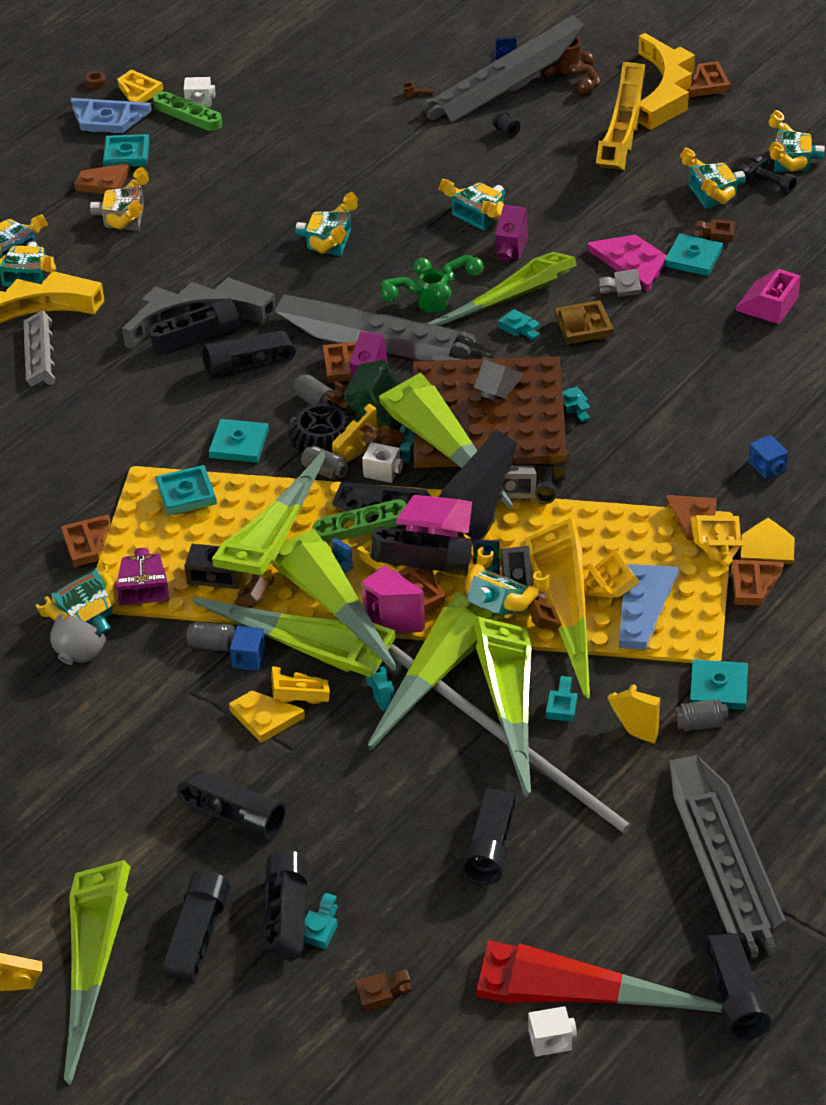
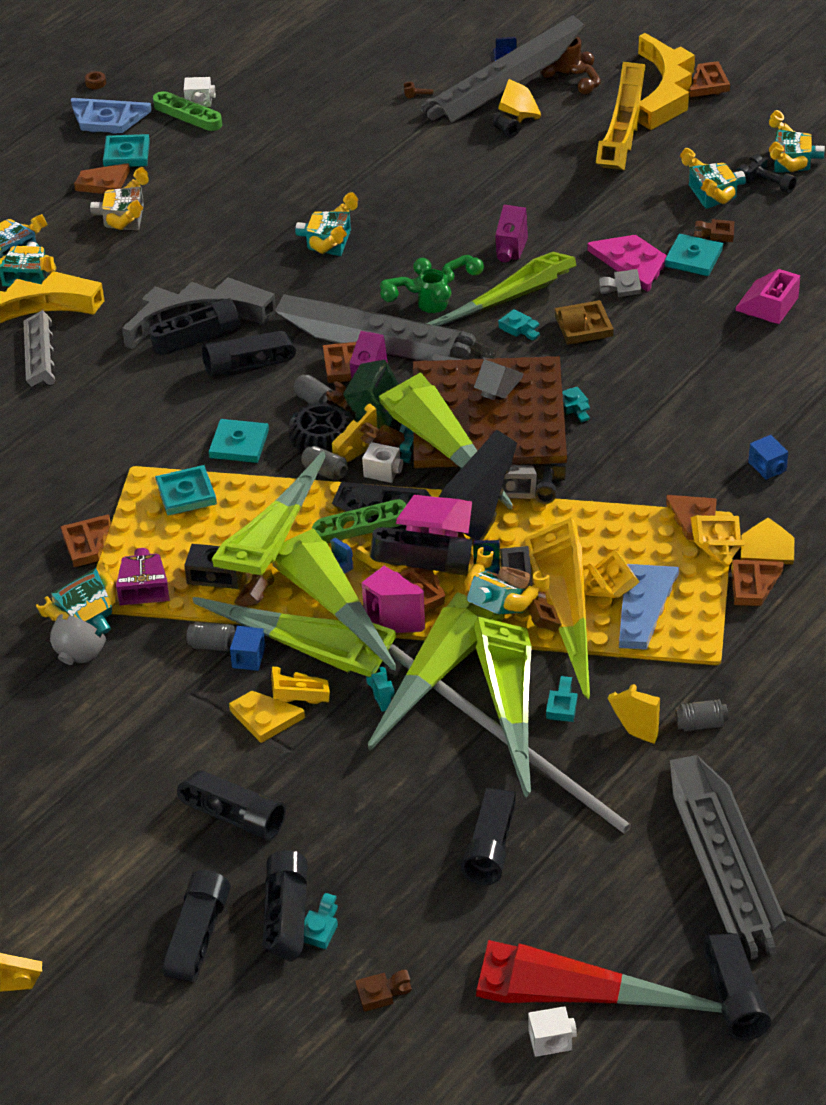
(95, 915): lime plate -> none
(138, 86): yellow wing -> none
(476, 204): torso -> none
(514, 577): none -> medium nougat tile
(519, 101): none -> yellow slope
(720, 681): teal plate -> none

